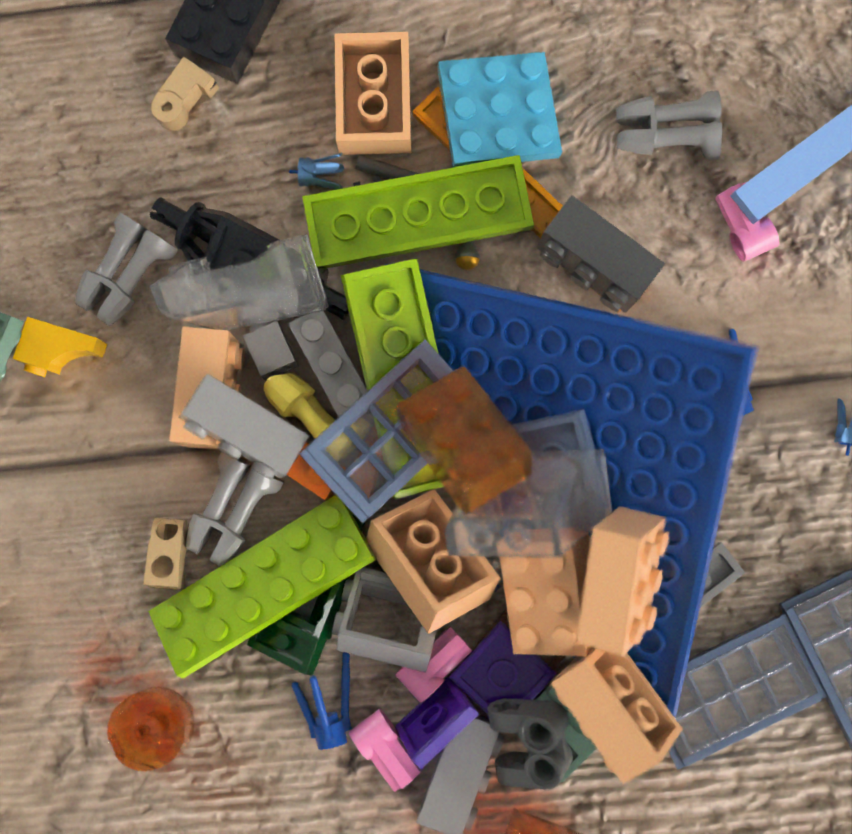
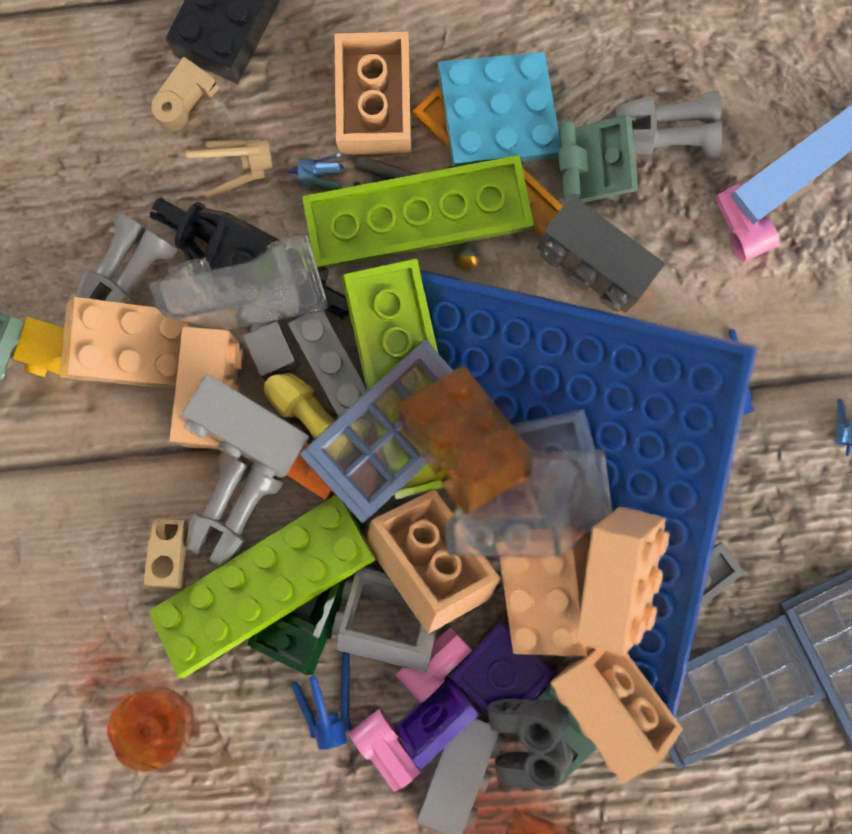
(120, 344): none -> light nougat brick
(254, 156): none -> tan plant
(598, 159): none -> sand green plate

